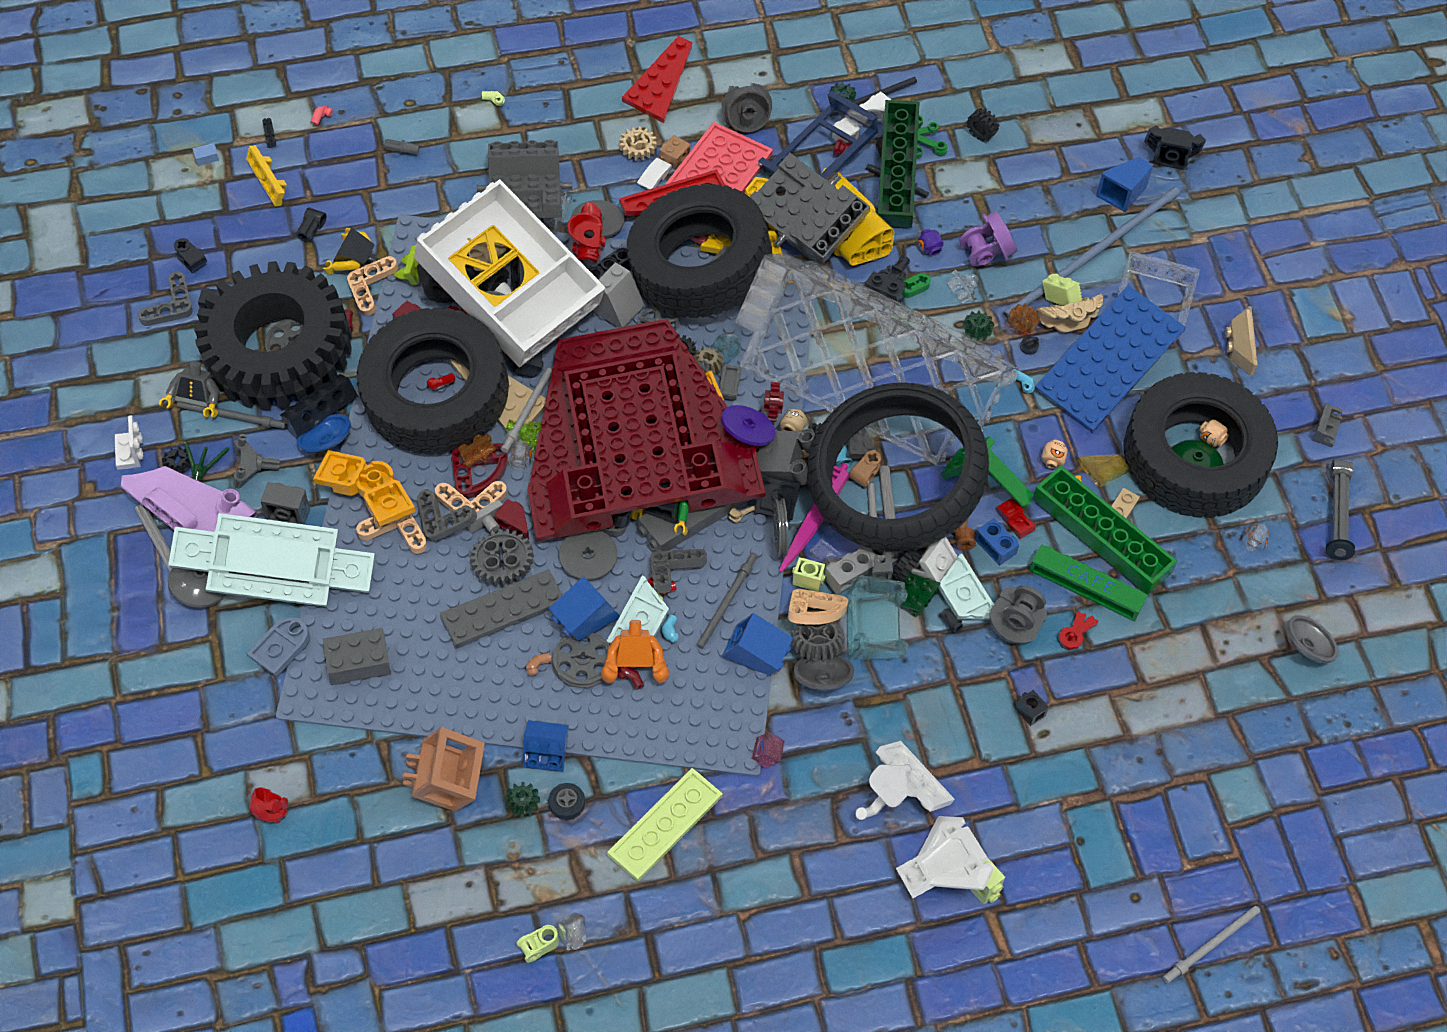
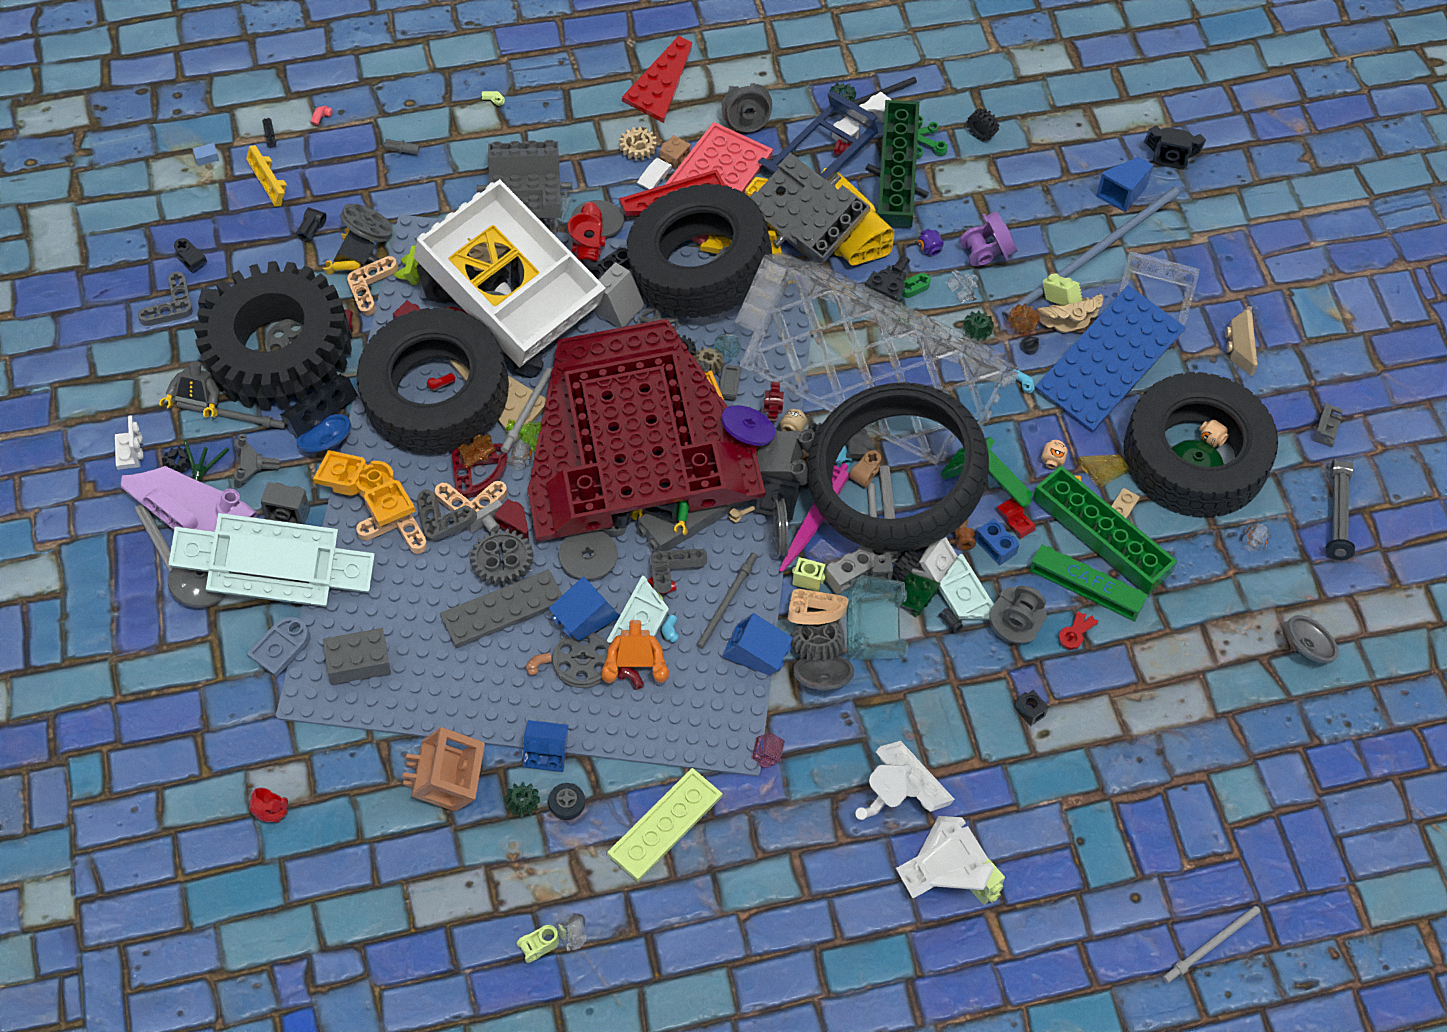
(366, 222): none -> dark grey wedge

